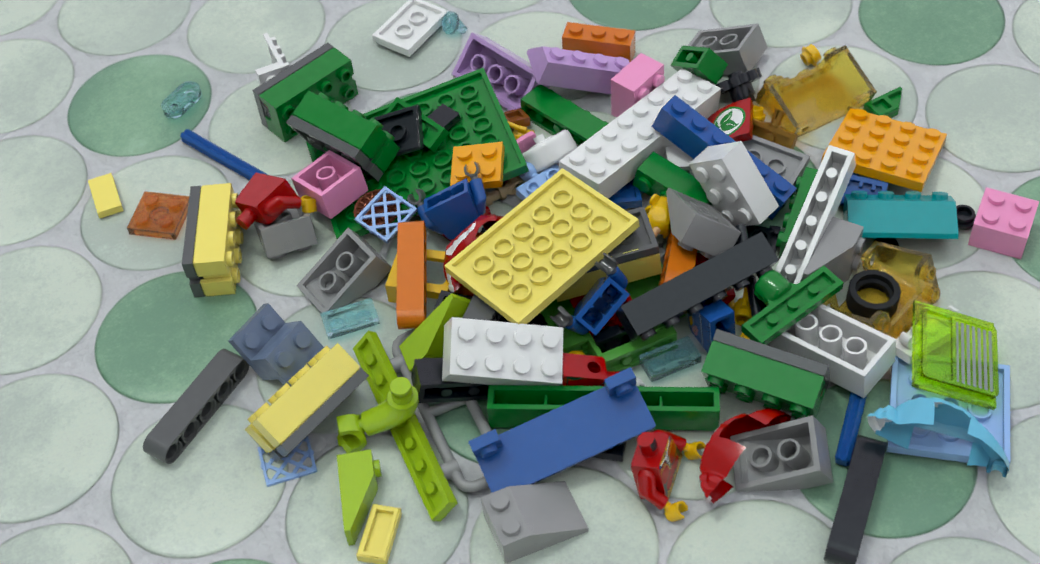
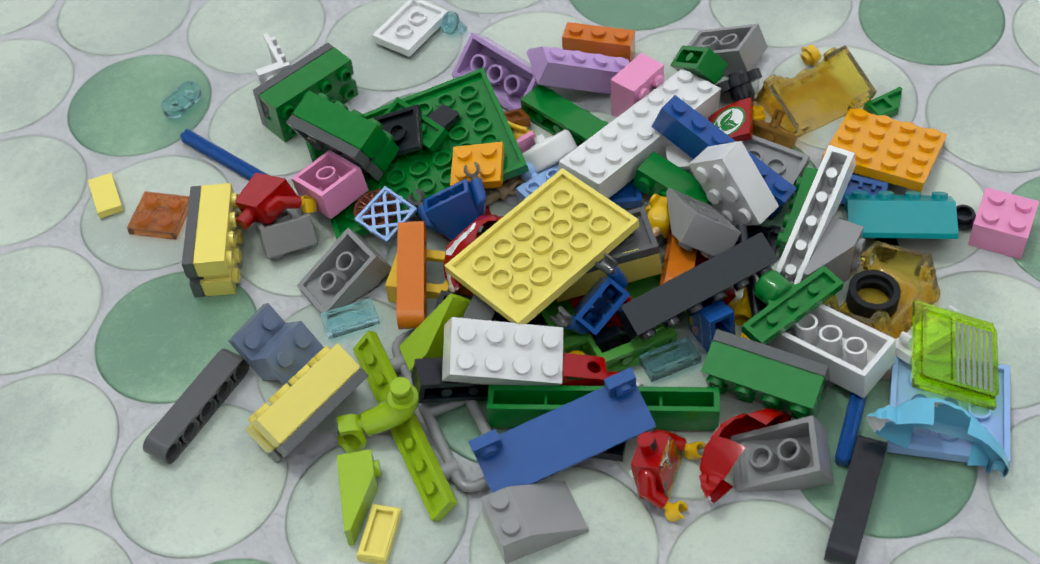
(265, 466): light blue window -> none

